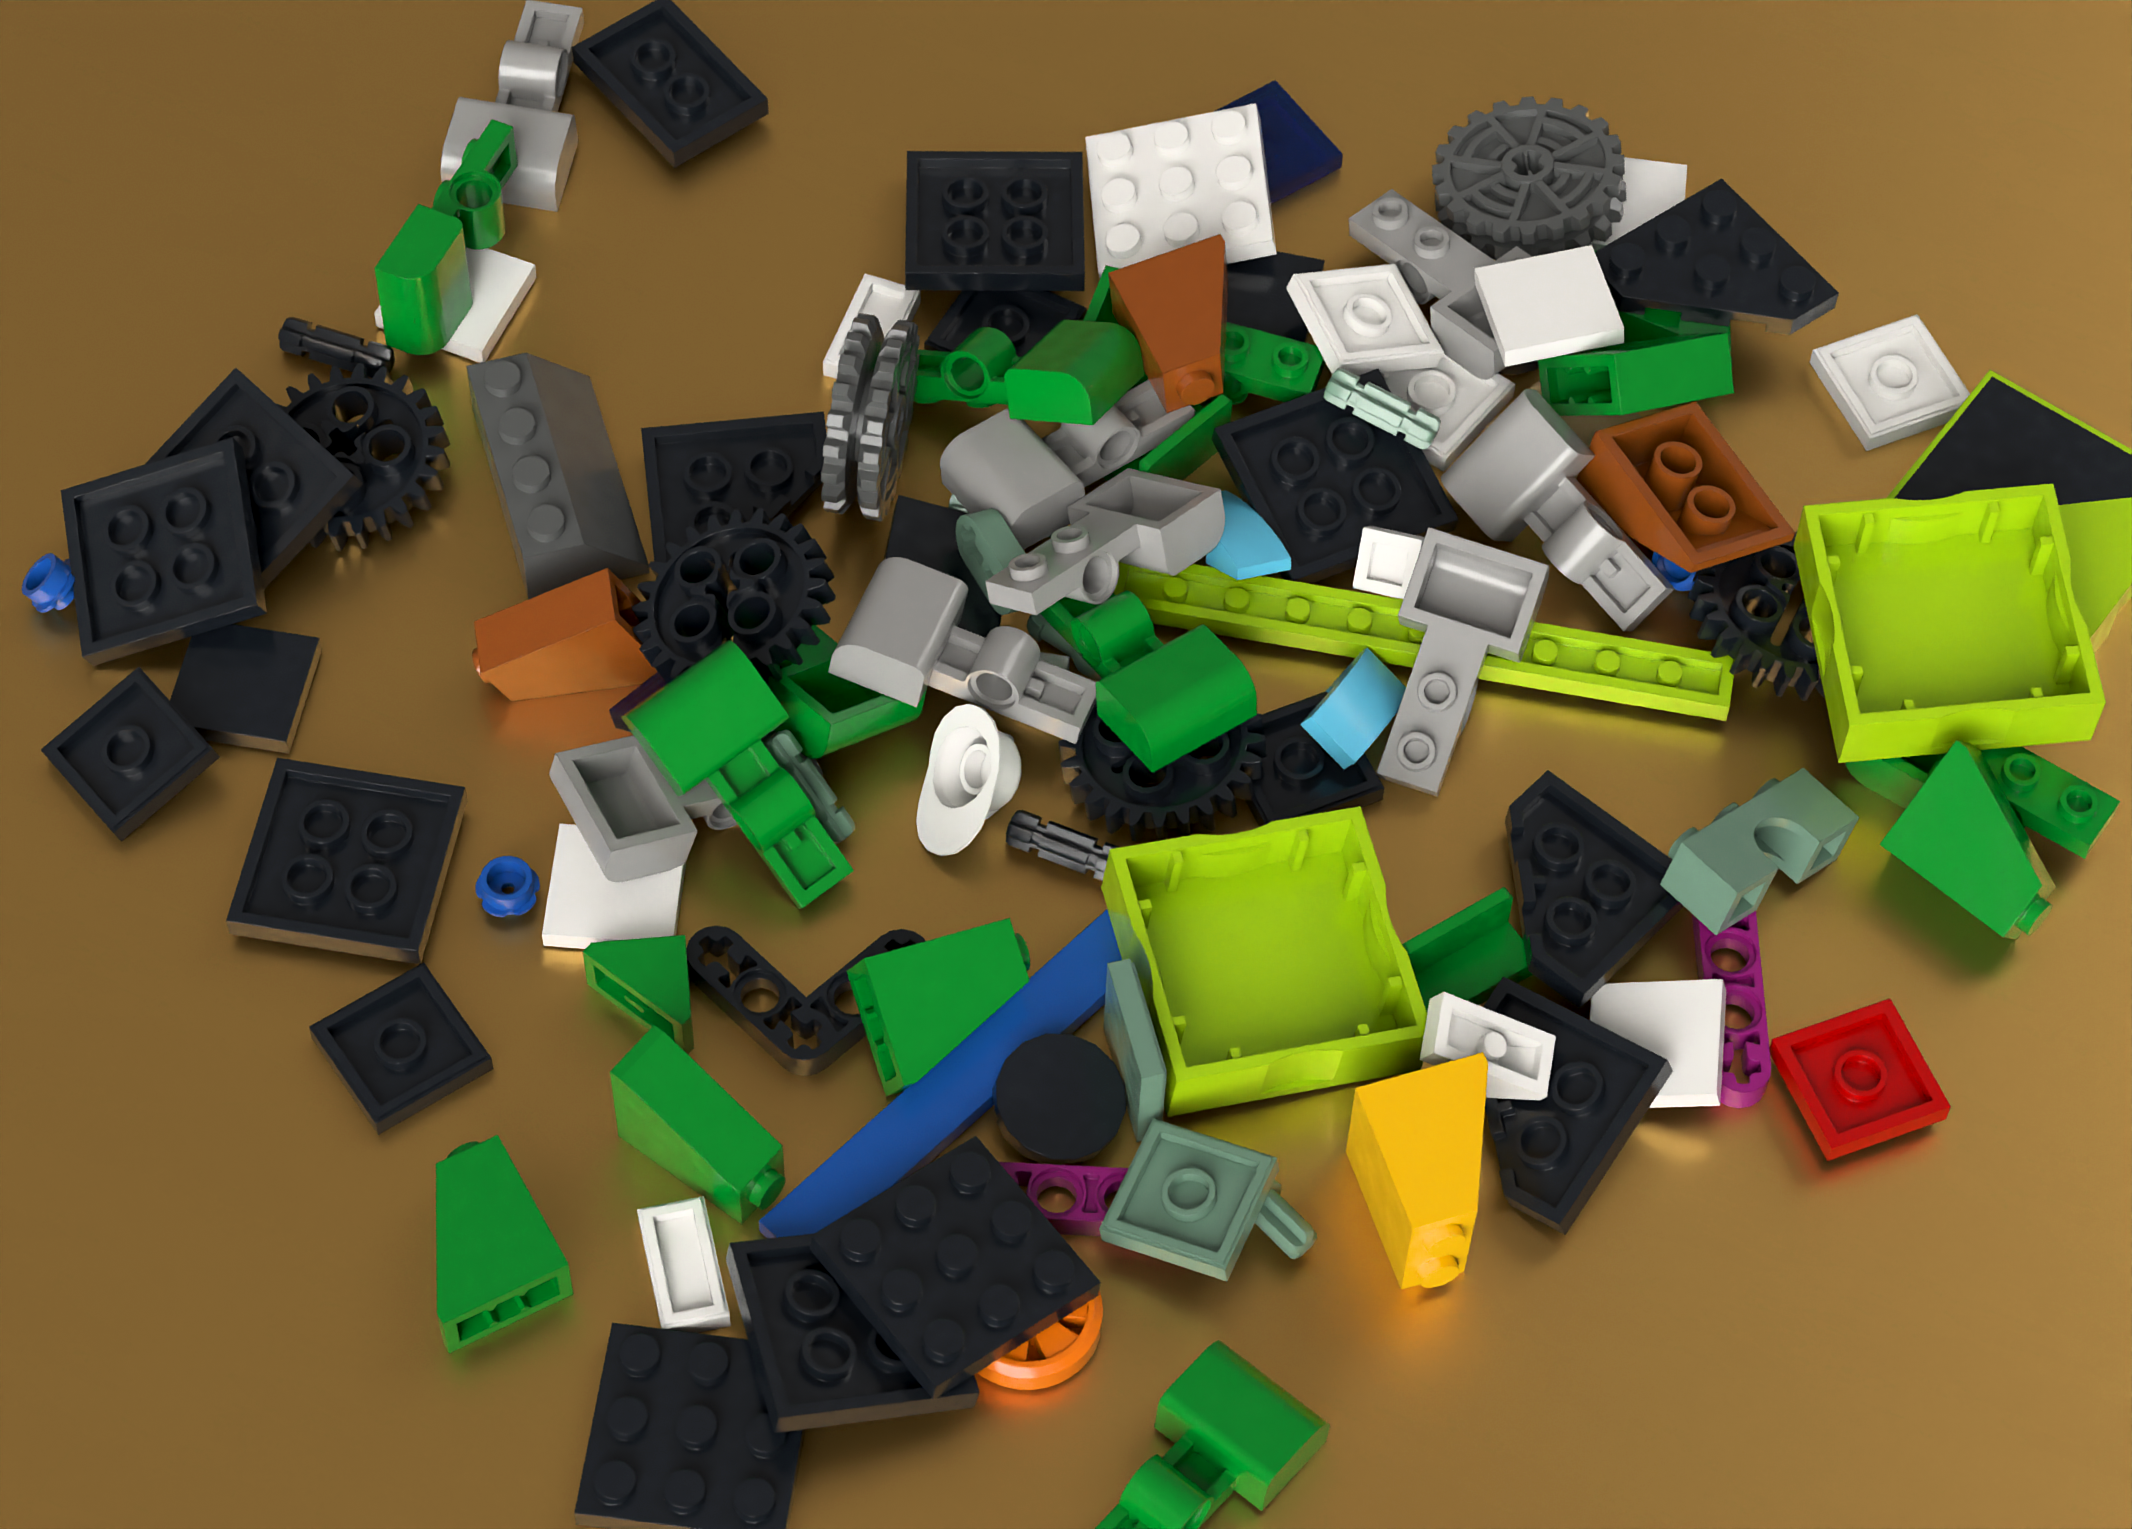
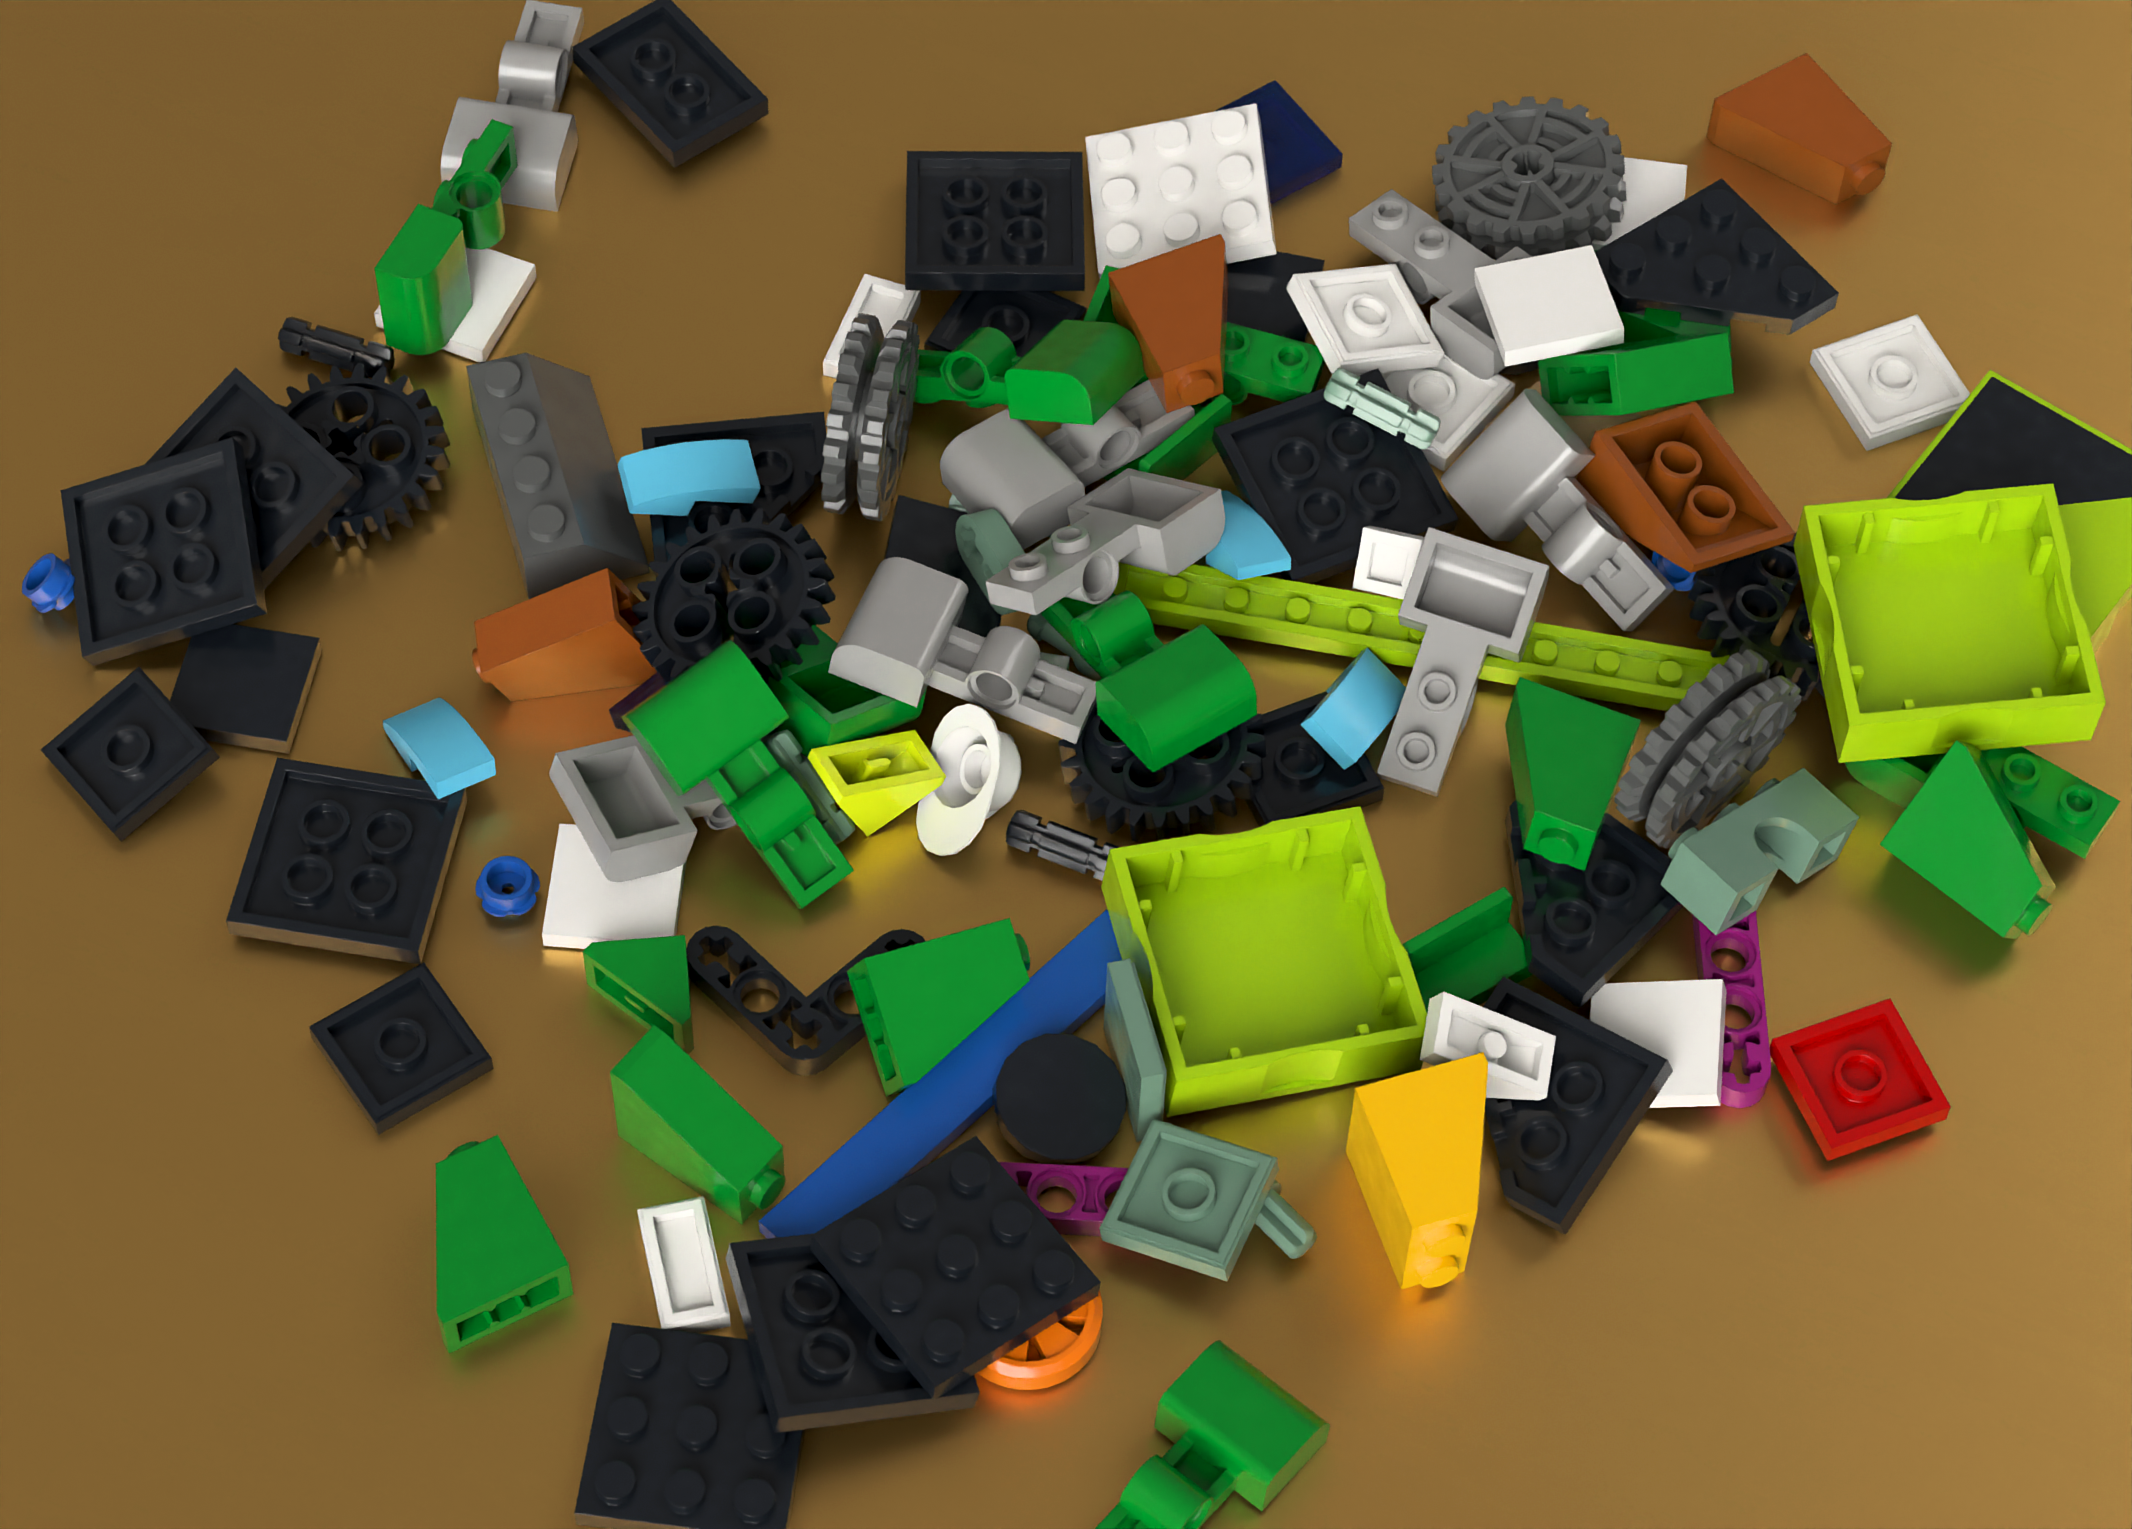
(440, 746): none -> medium azure slope
(677, 475): none -> medium azure slope
(877, 776): none -> neon yellow slope
(1564, 769): none -> green slope
(1707, 747): none -> dark grey piece
(1802, 131): none -> dark orange slope

